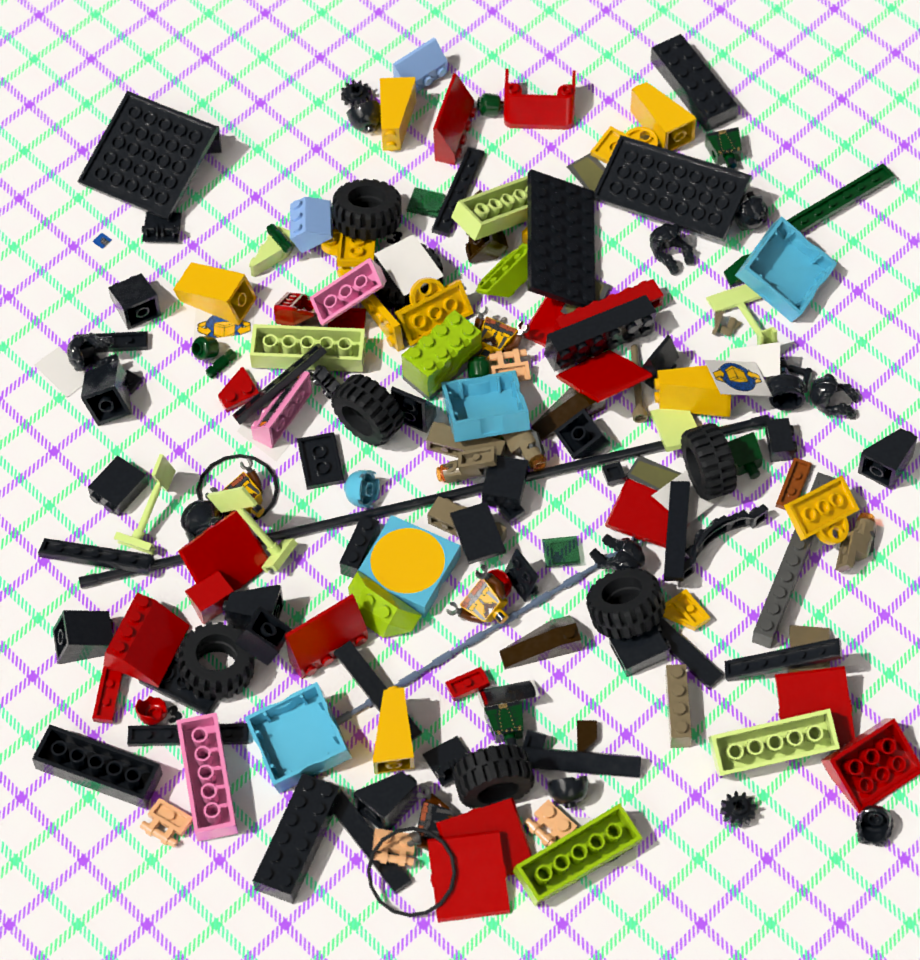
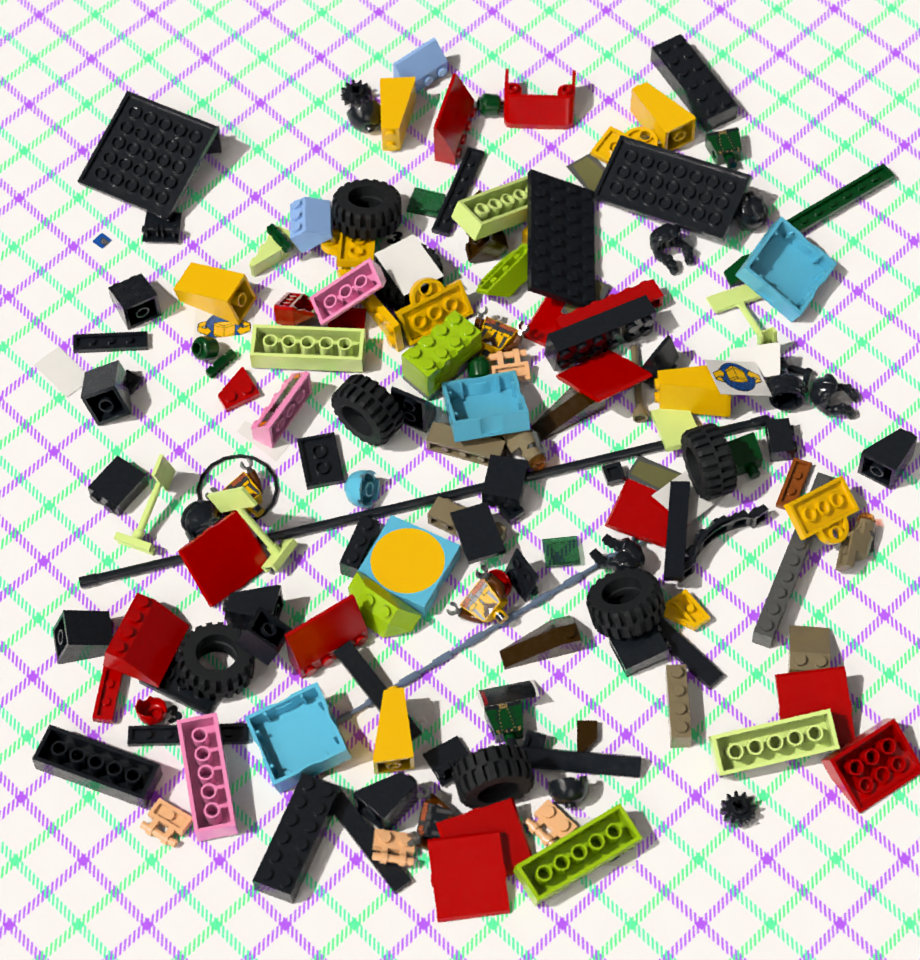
(83, 356): black hair -> none
(96, 556): black tile -> none
(209, 595): red slope -> none
(279, 383): black tile -> none
(325, 379): black hinge -> none
(370, 876): black piece -> none
(467, 683): red plate -> none
(468, 466): dark tan plate -> none
(582, 436): black slope -> none
(732, 324): dark tan piece -> none
(783, 659): black tile -> none
(874, 825): black hair -> none

